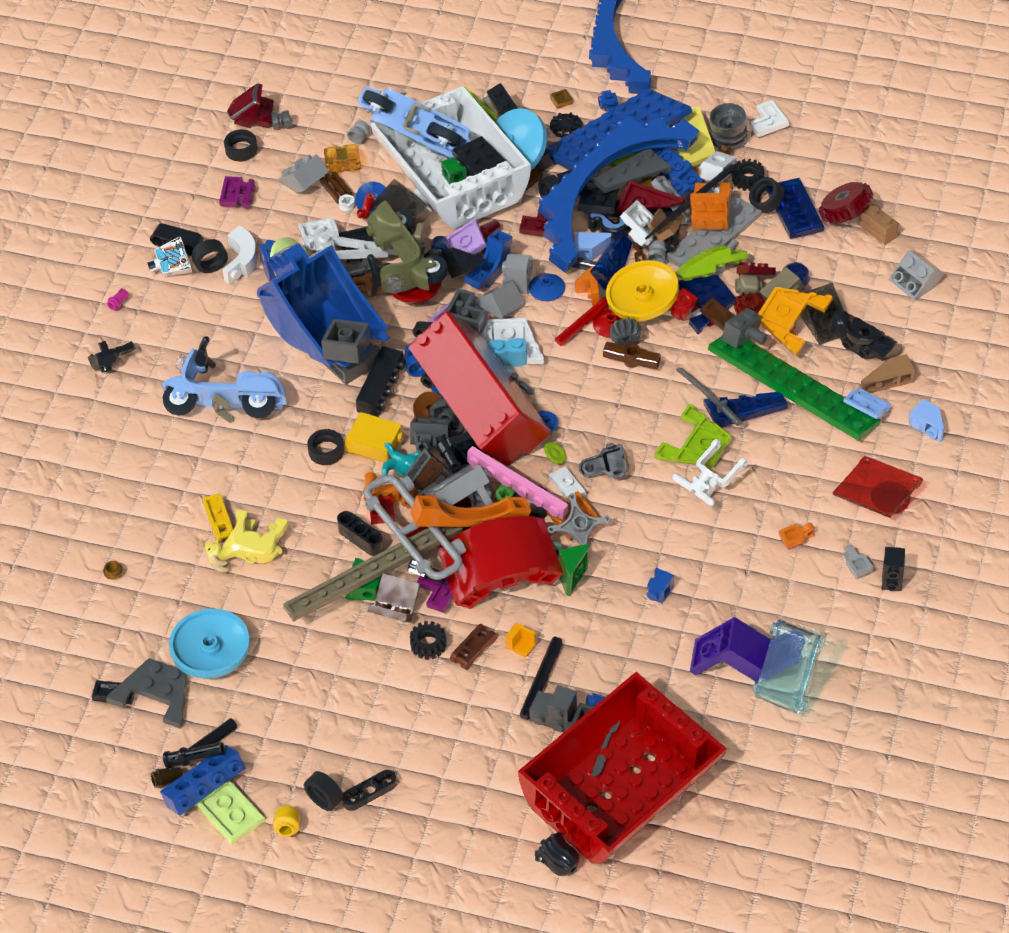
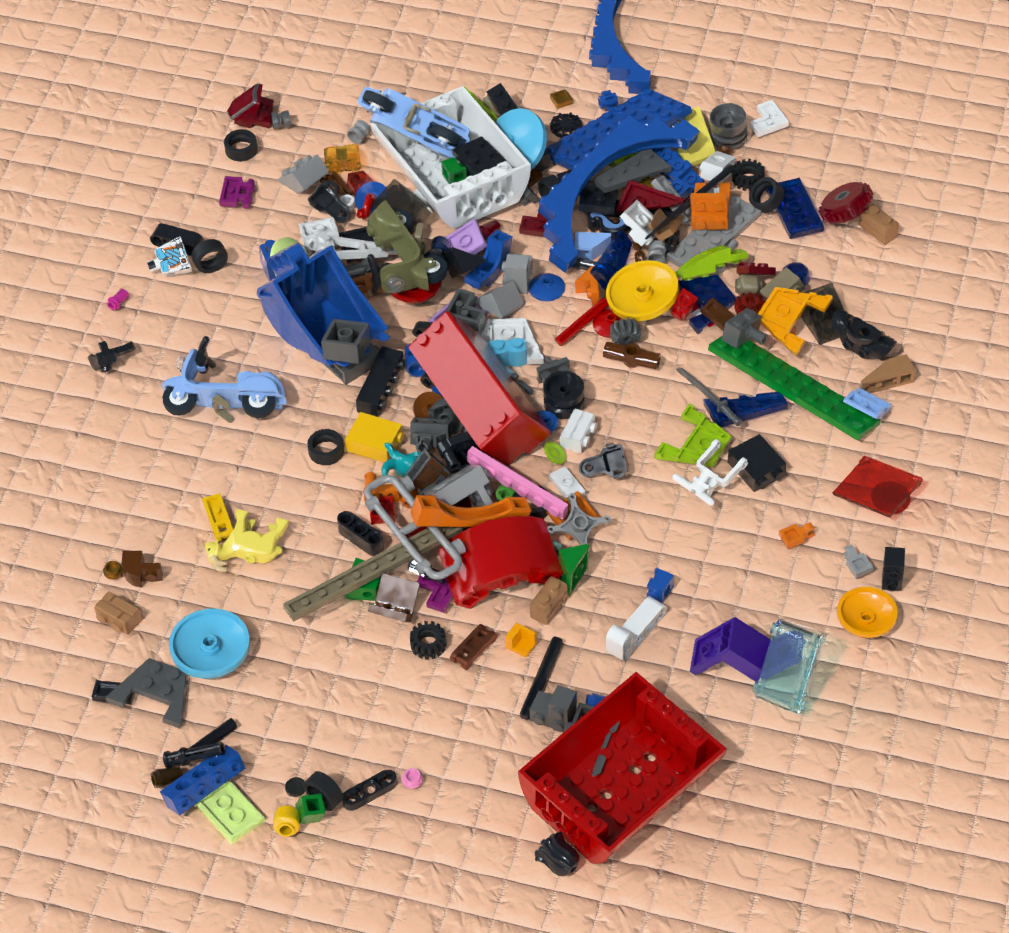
(117, 613): none -> medium nougat brick
(137, 570): none -> reddish brown brick
(244, 264): white arch -> none
(294, 787): none -> pearl dark grey piece
(311, 808): none -> green brick
(327, 200): none -> black piece
(357, 179): none -> clear red brick
(412, 778): none -> bright pink plate
(528, 195): none -> dark grey tile
(548, 600): none -> medium nougat brick
(550, 367): none -> dark grey hips
(563, 393): none -> black wheel
(578, 431): none -> white brick
(624, 640): none -> white beam
(763, 463): none -> black brick
(867, 604): none -> light orange dish
(915, 275): light grey slope -> none
(927, 419): light blue slope -> none

